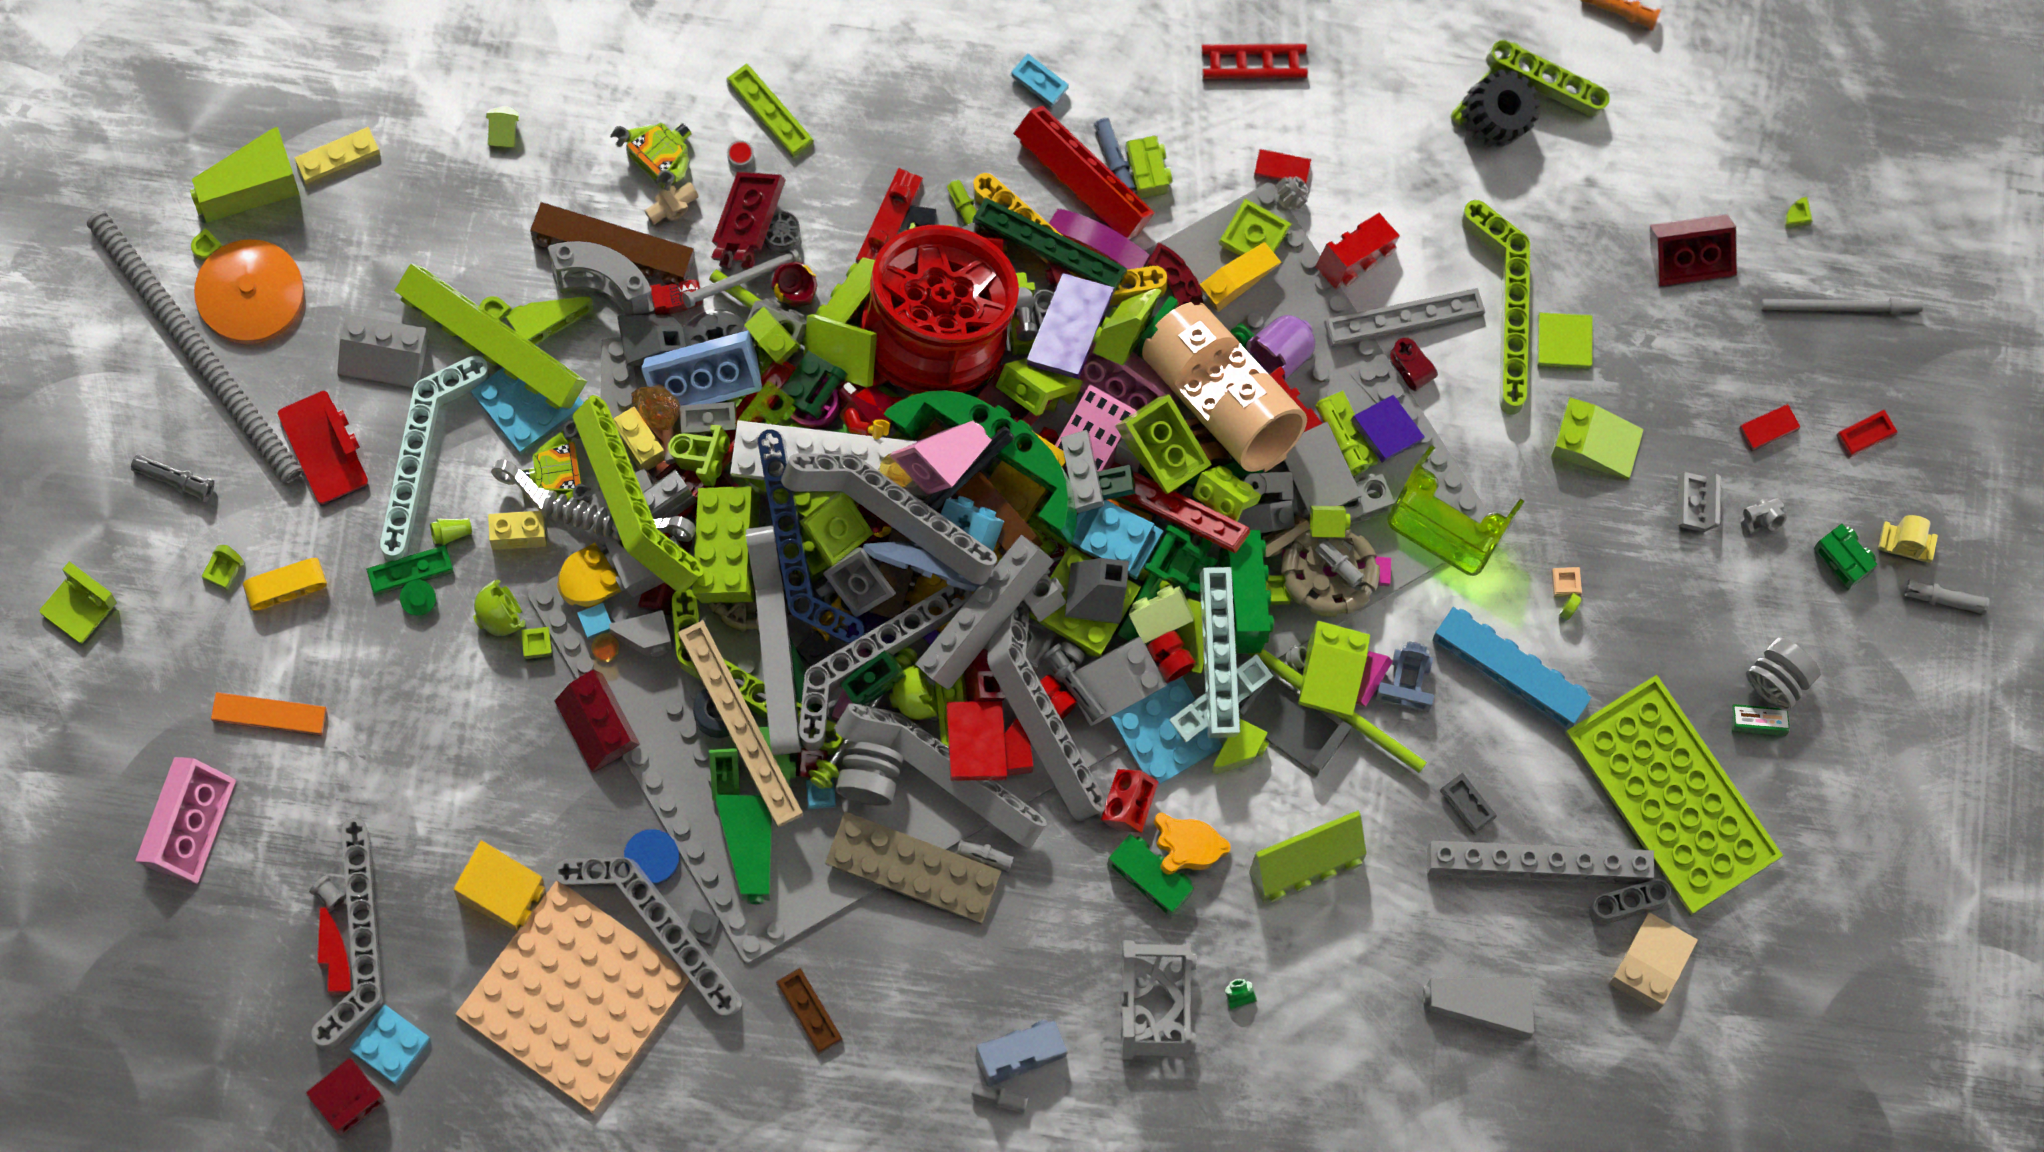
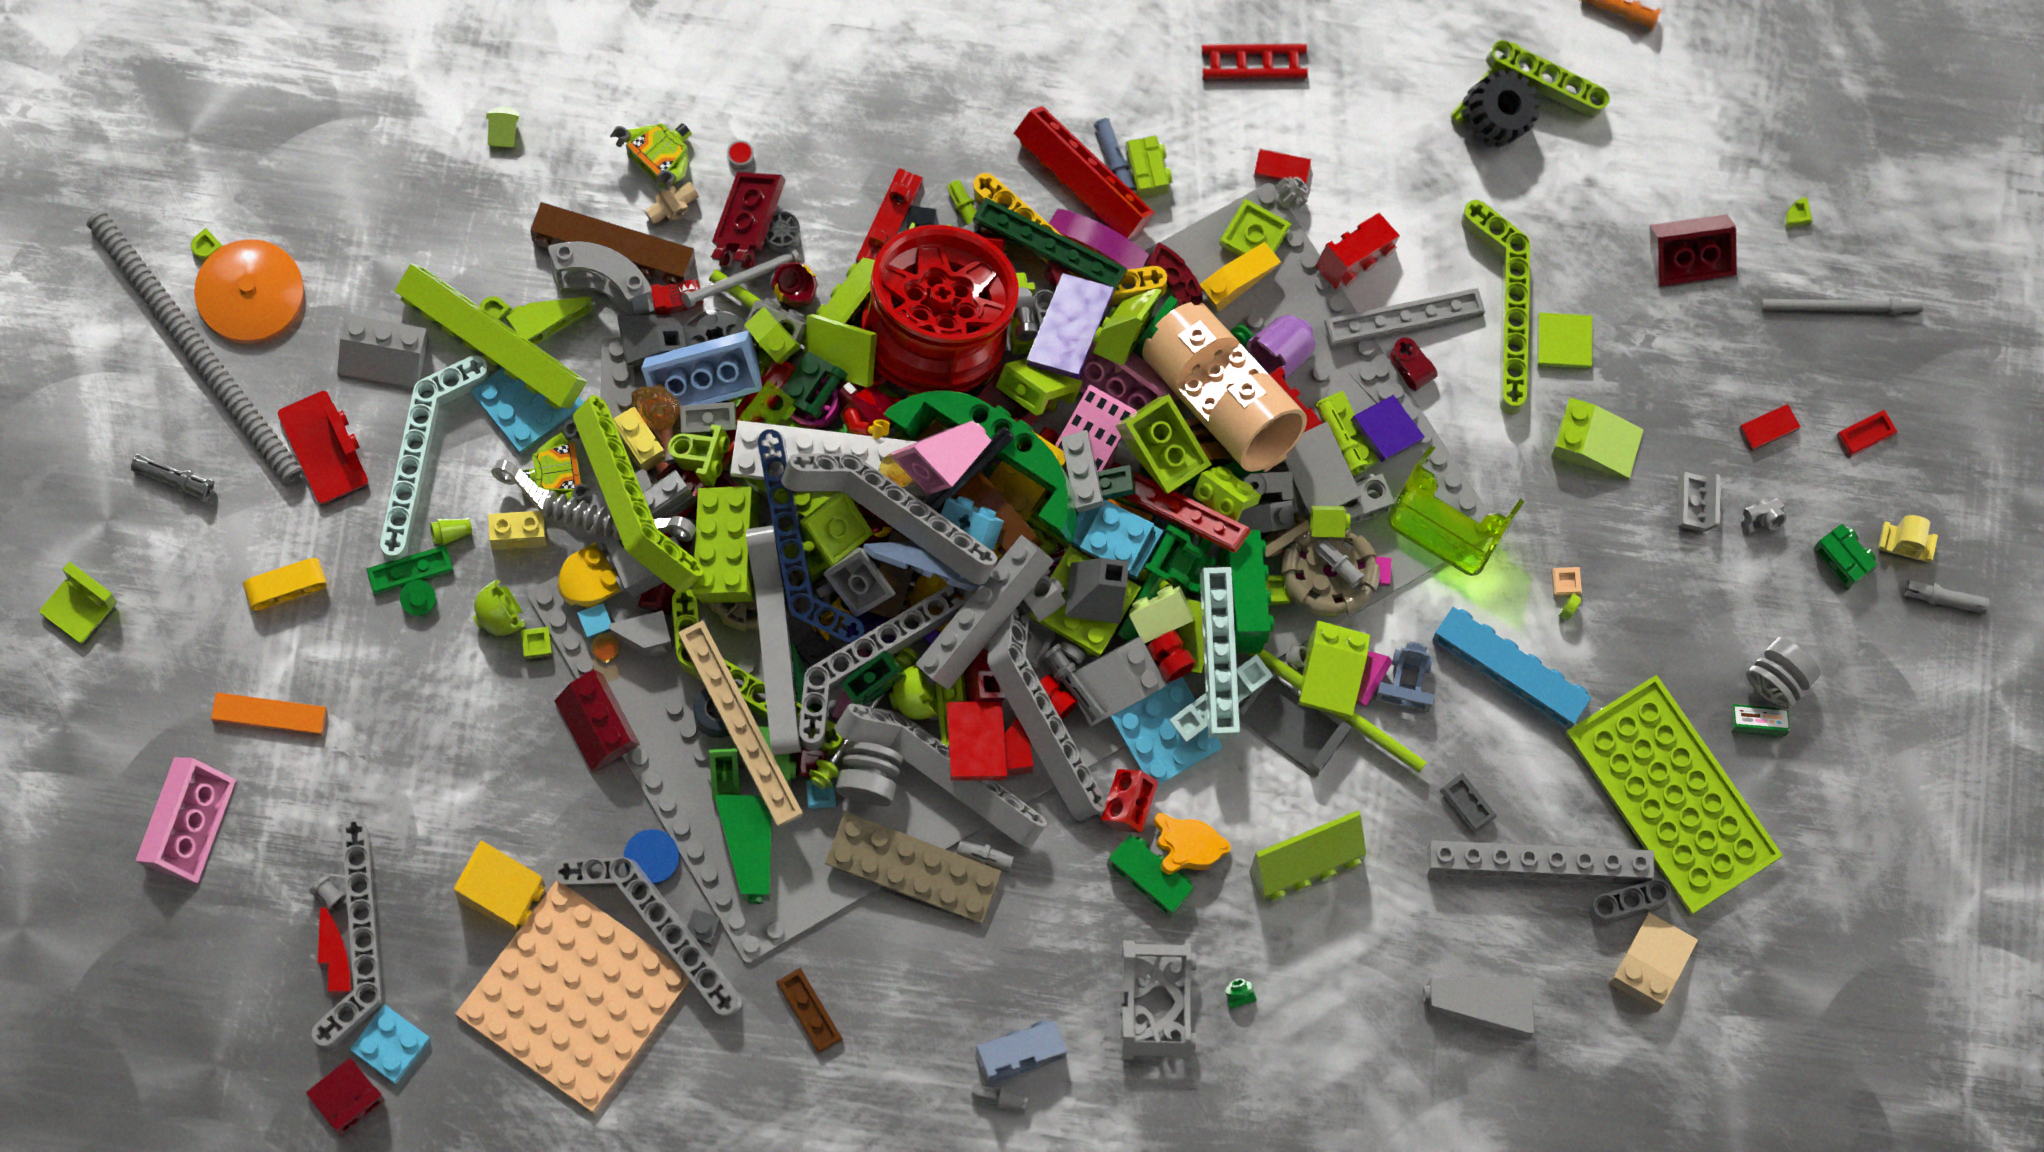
(222, 566): lime tile -> none
(245, 179): lime slope -> none
(337, 155): light yellow plate -> none
(770, 110): lime tile -> none
(1039, 80): medium azure plate -> none
(1241, 749): lime slope -> none

